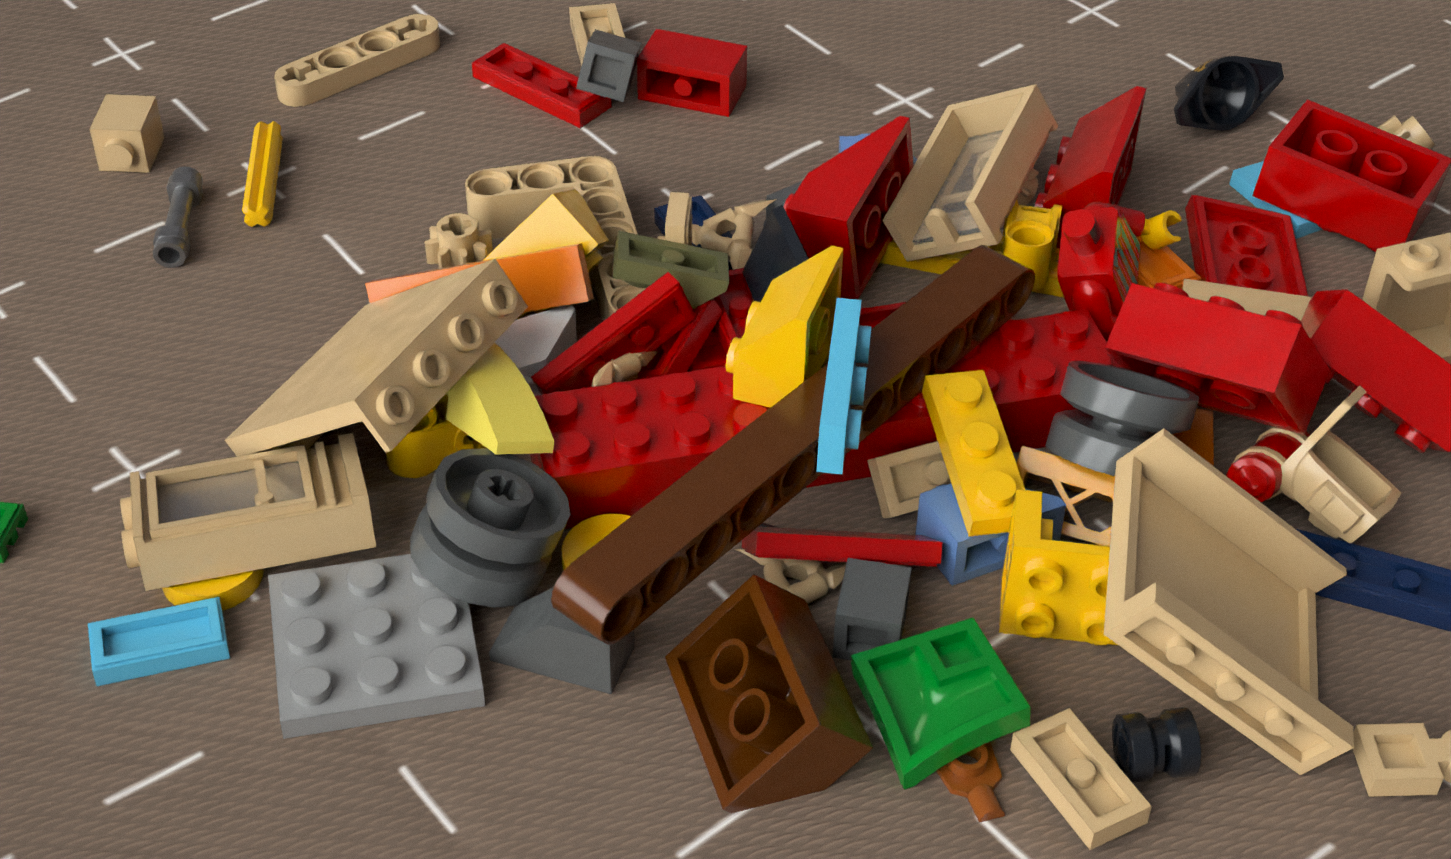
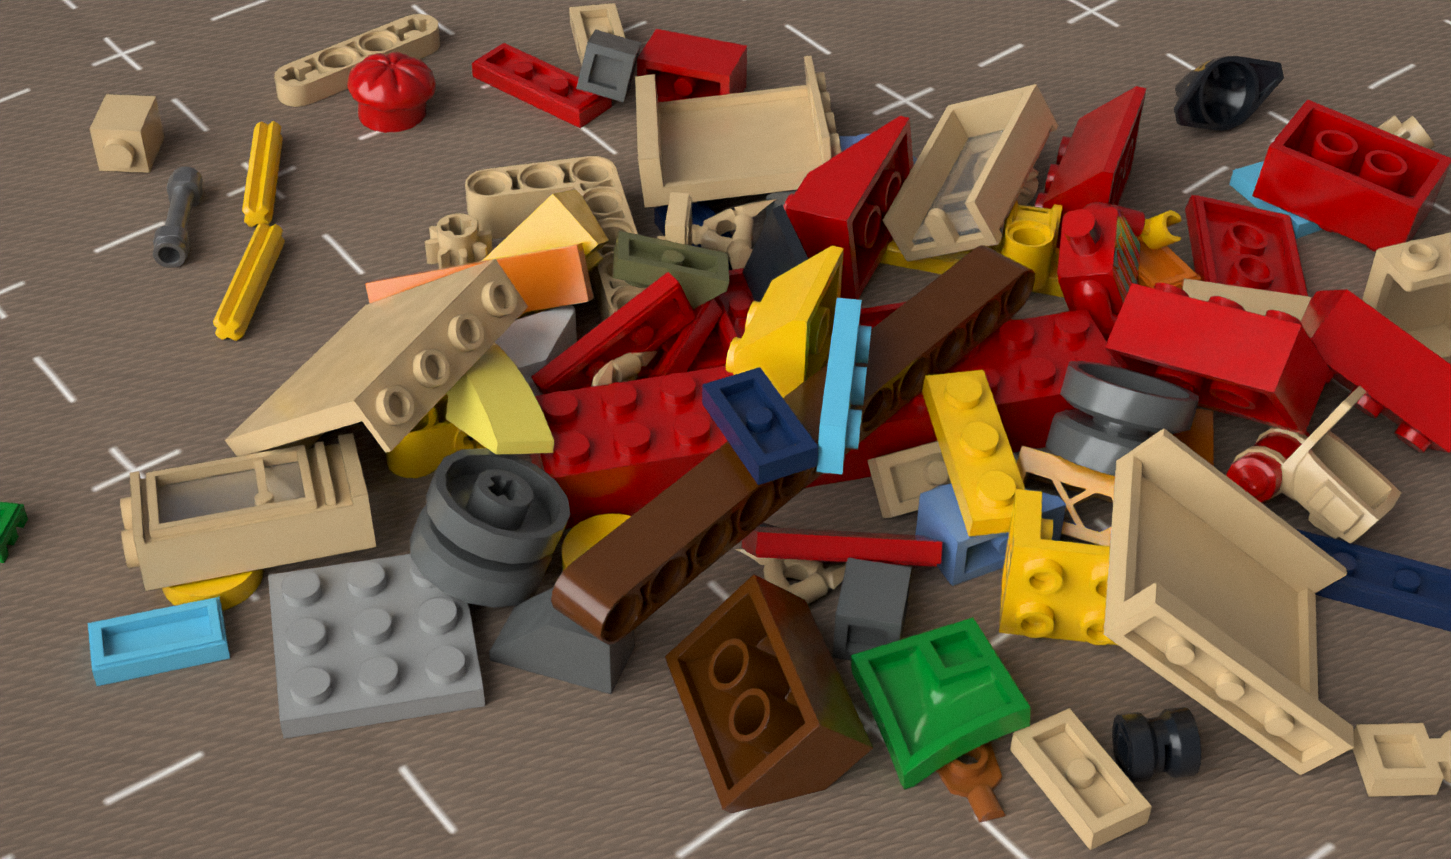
(249, 282): none -> yellow axle
(391, 91): none -> red piece
(733, 140): none -> tan panel
(759, 425): none -> dark blue plate

